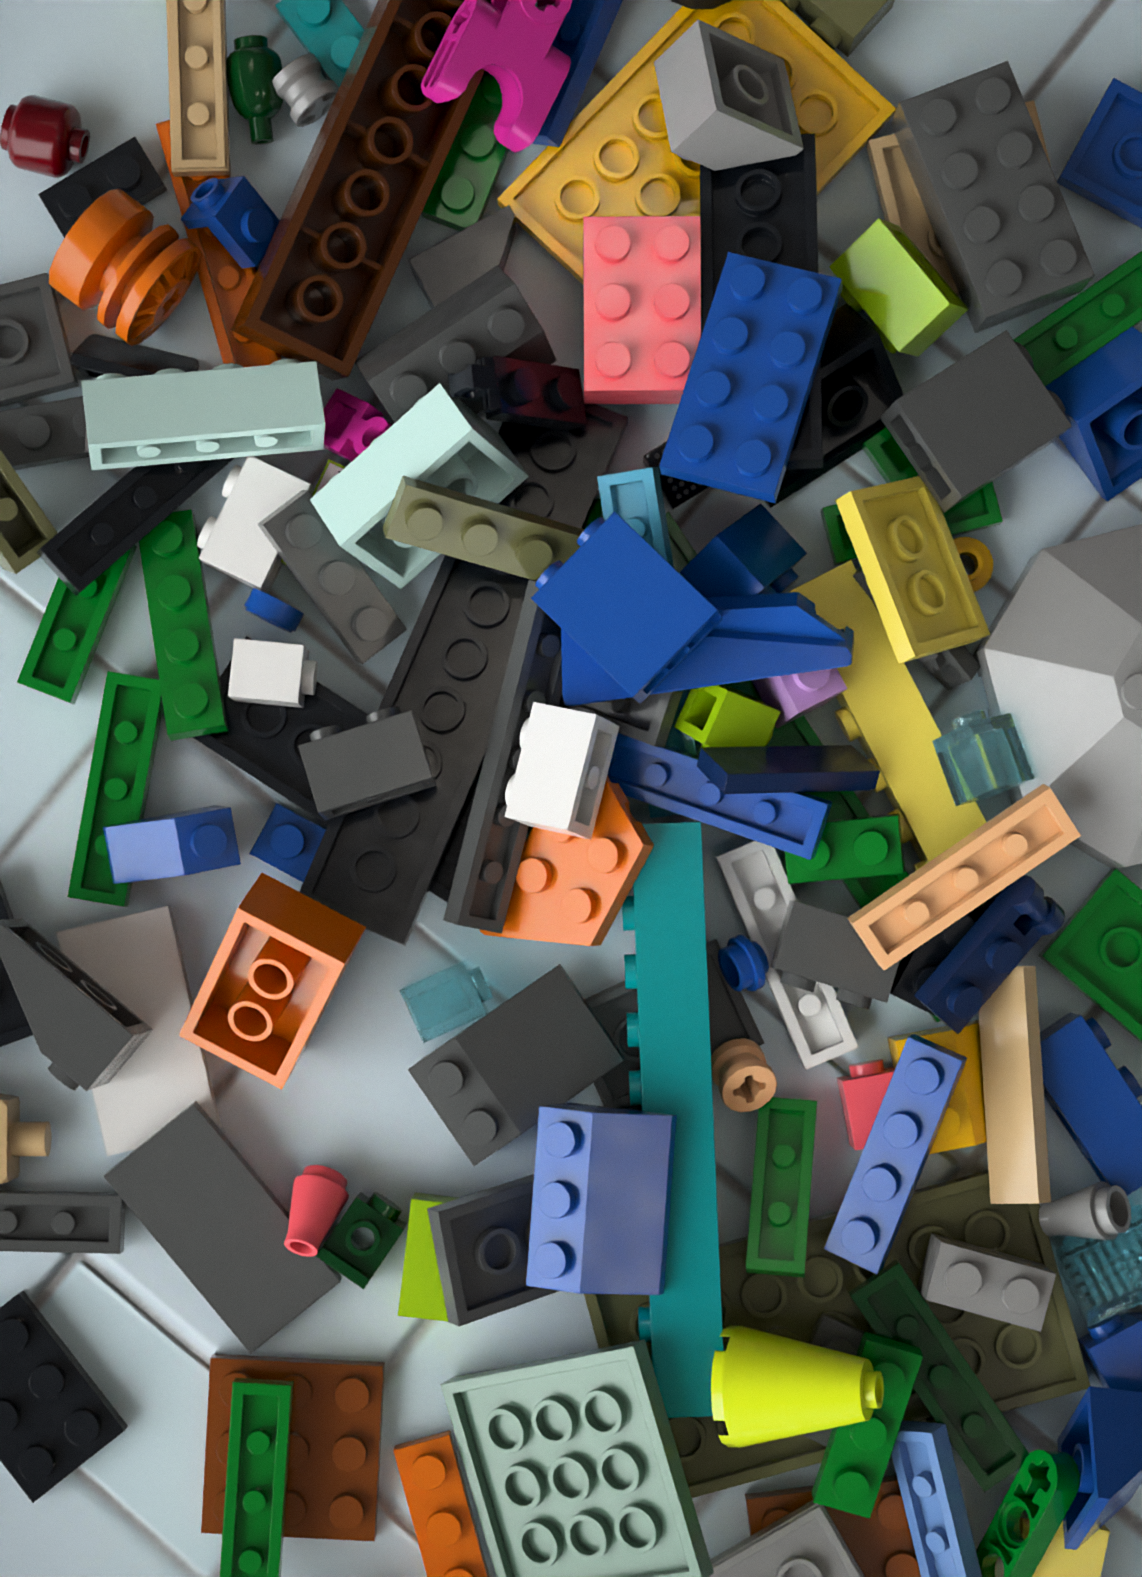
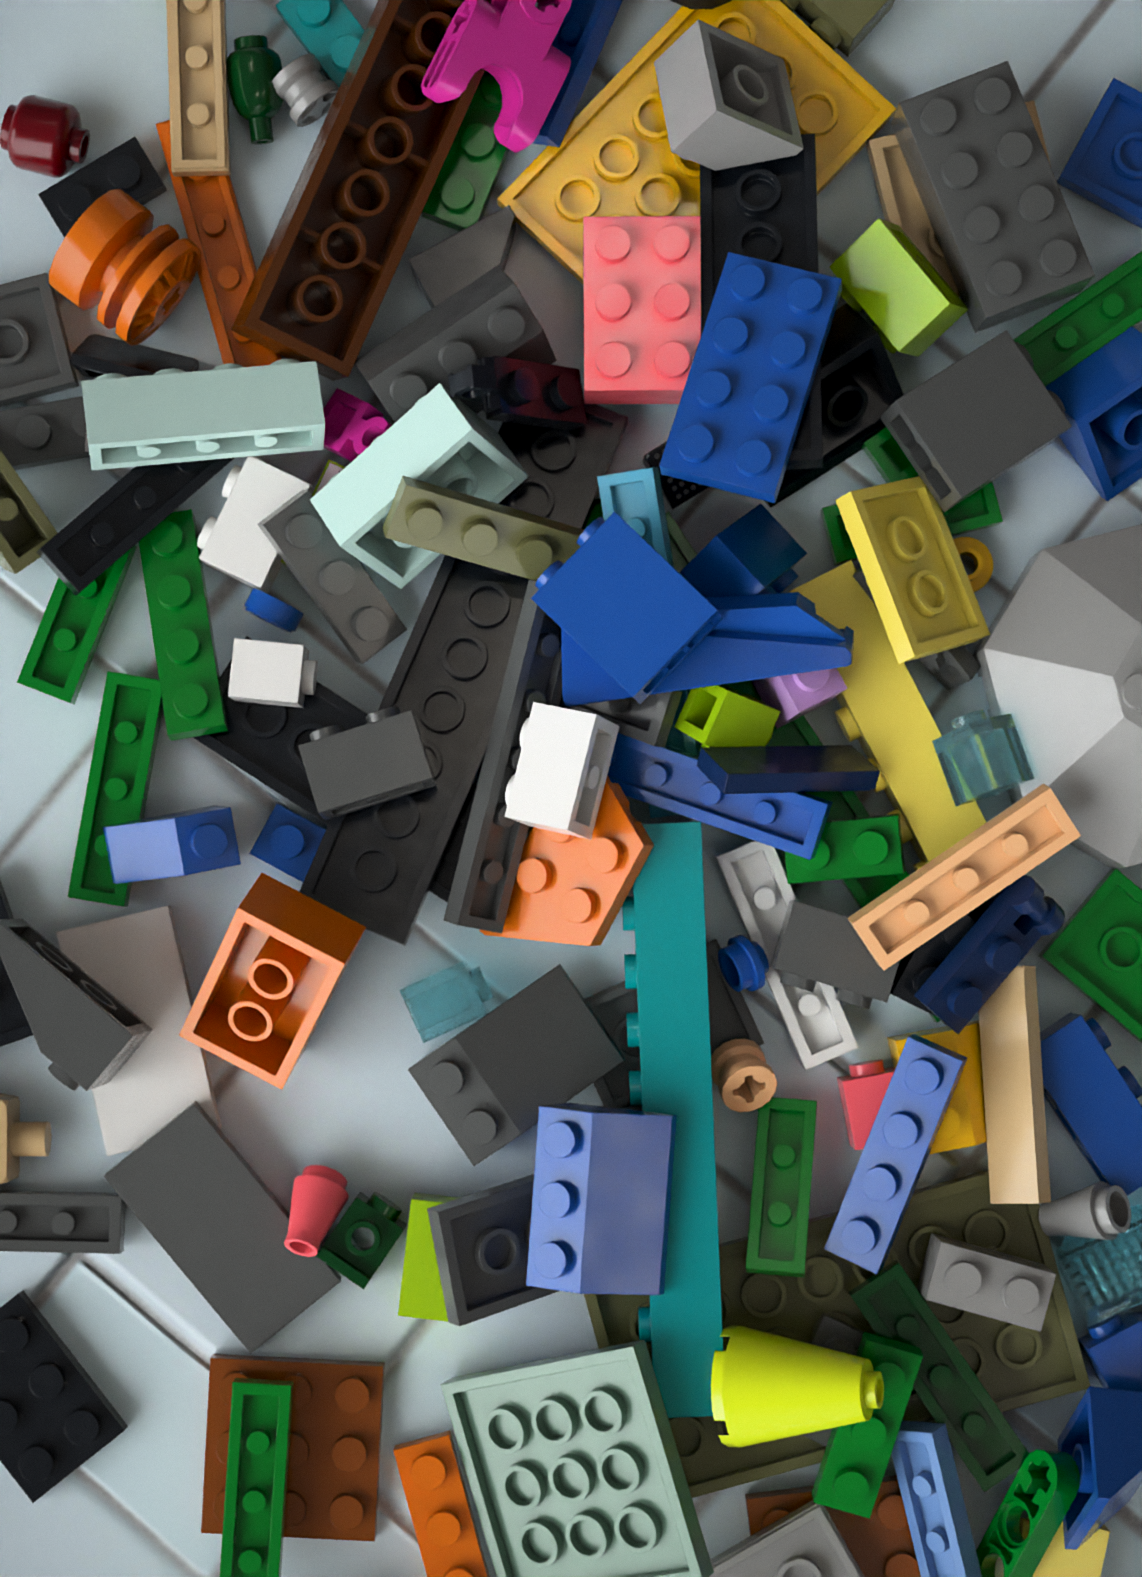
(234, 216): blue bracket -> none

